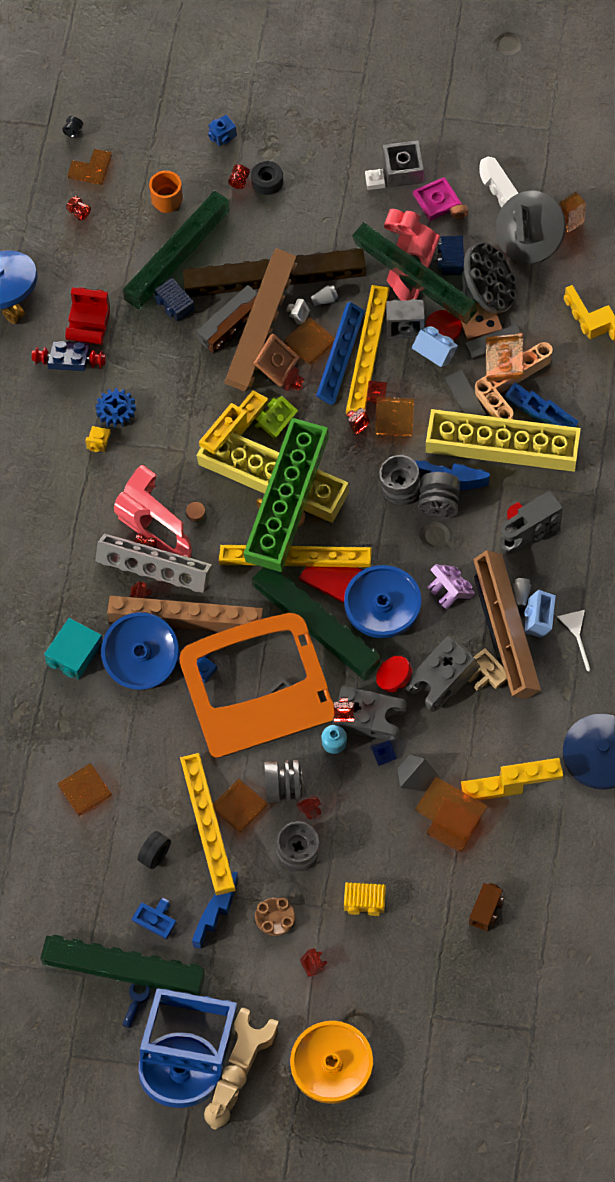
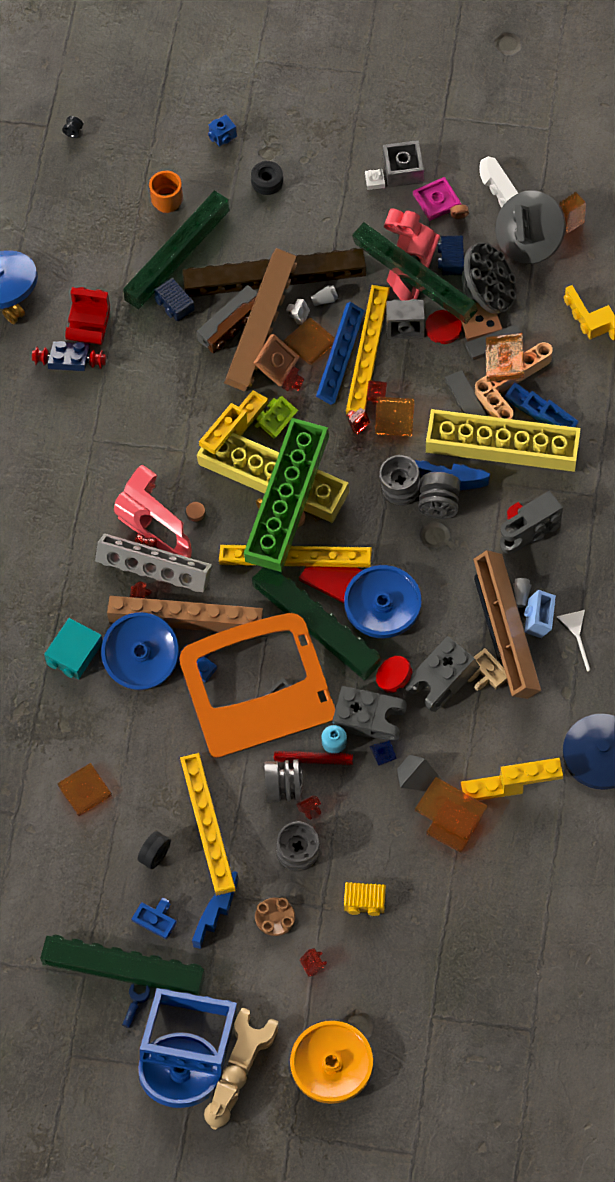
(80, 209): clear red wheel -> none
(91, 172): clear orange tile -> none
(98, 439): yellow bracket -> none
(108, 404): blue gear -> none
(238, 176): clear red wheel -> none
(239, 805): clear orange tile -> none
(314, 757): none -> red axle
(343, 710): clear red tile -> none
(435, 346): light blue brick -> none
(450, 579): lavender plate -> none
(485, 907): reddish brown brick -> none

